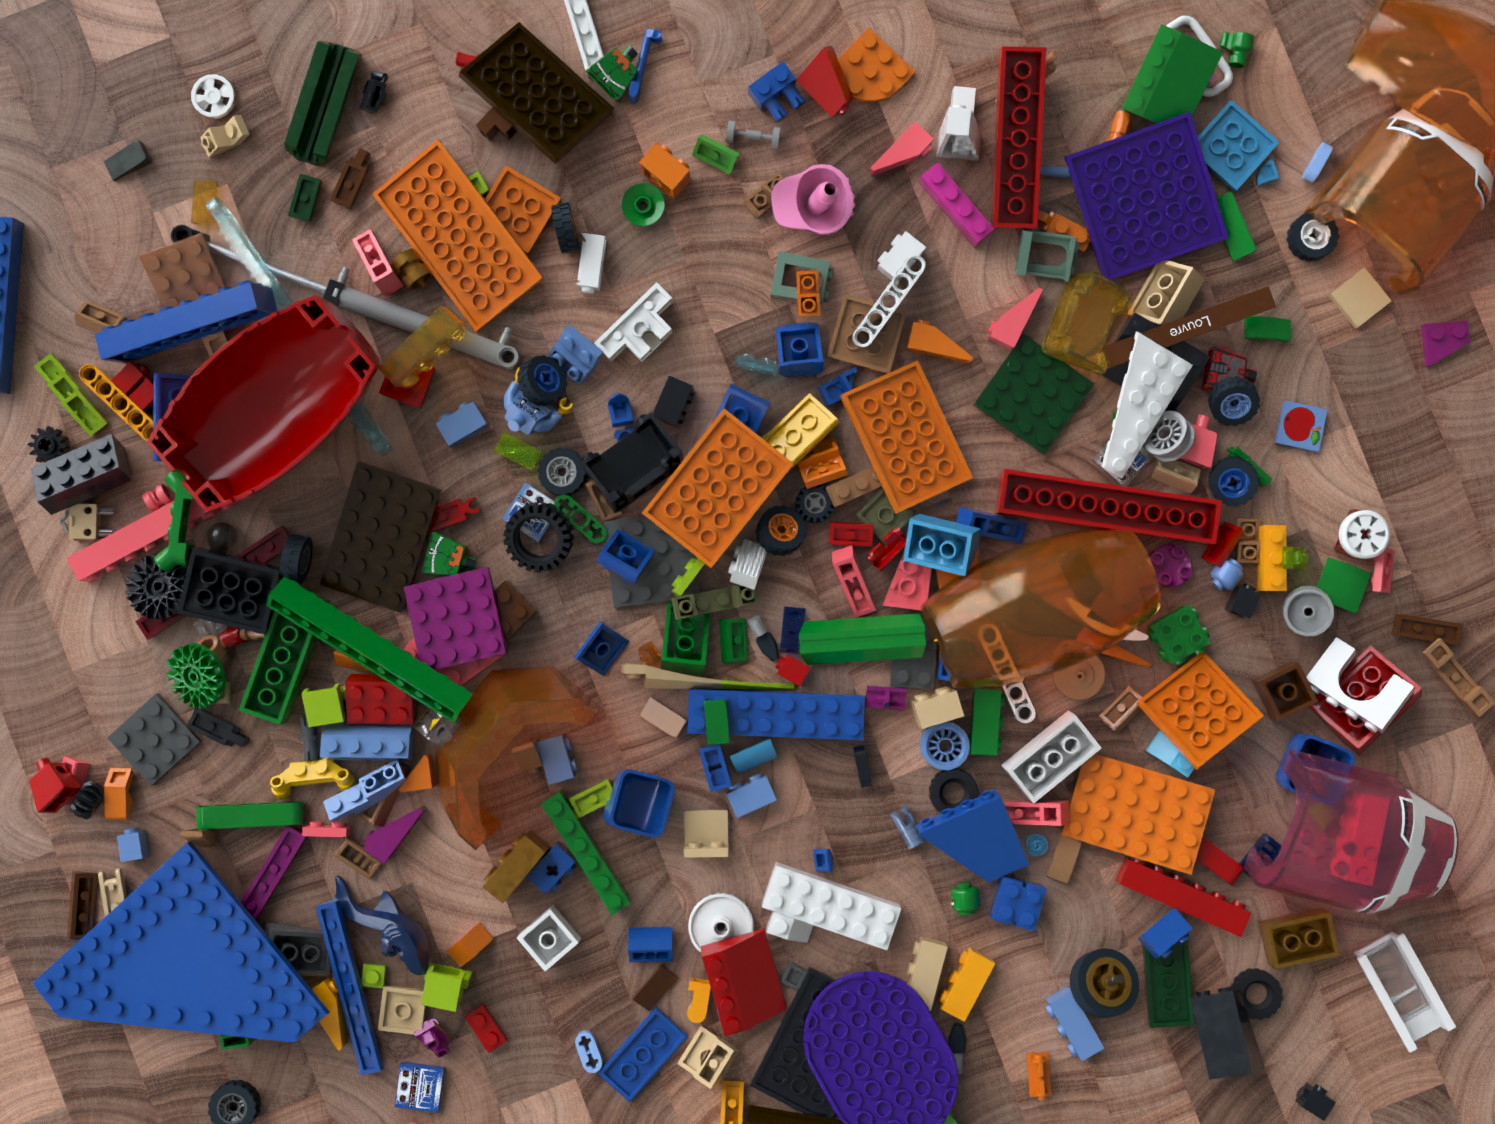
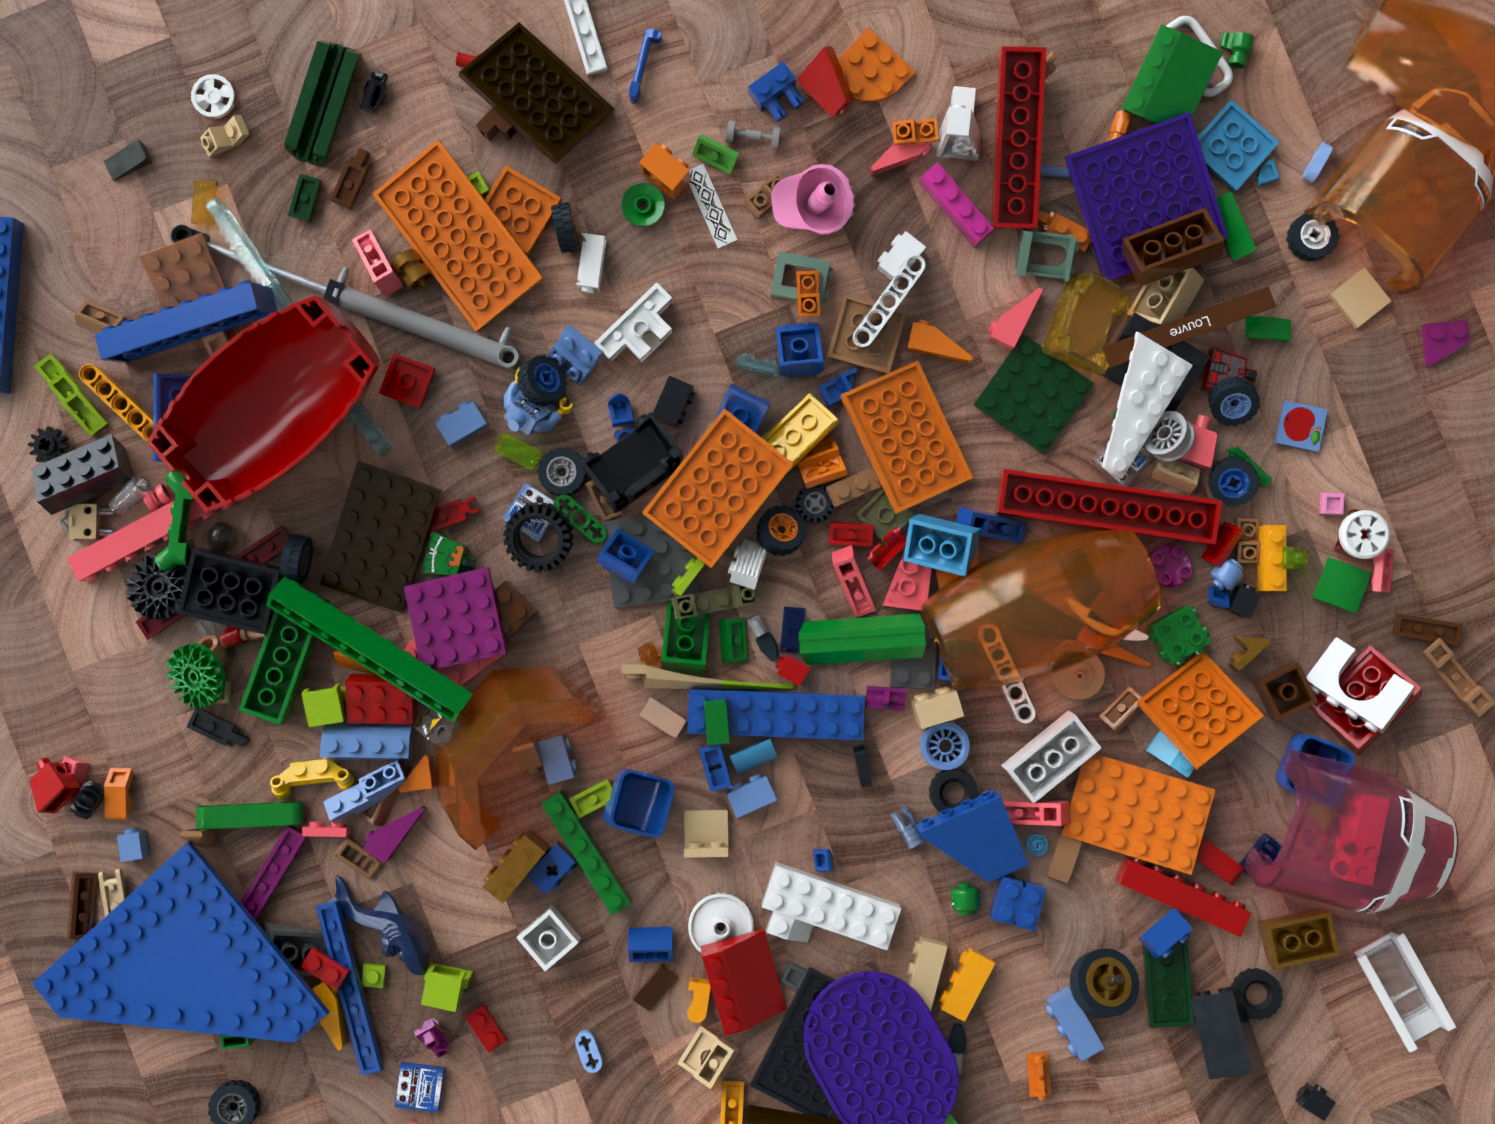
(129, 495): none -> clear axle
(136, 382): red piece -> none
(154, 739): dark grey plate -> none
(309, 740): dark grey pin -> none
(325, 968): none -> red plate
(401, 1009): tan tile -> none
(423, 347): clear yellow brick -> none
(470, 945): orange slope -> none
(601, 648): blue slope -> none
(614, 71): green torso -> none
(642, 1054): blue tile -> none
(711, 206): none -> white sticker
(915, 132): none -> orange slope
(986, 721): green brick -> none
(1172, 247): none -> reddish brown brick
(1218, 598): none -> blue slope
(1251, 648): none -> pearl gold slope
(1308, 597): light grey wheel -> none
(1331, 503): none -> bright pink tile

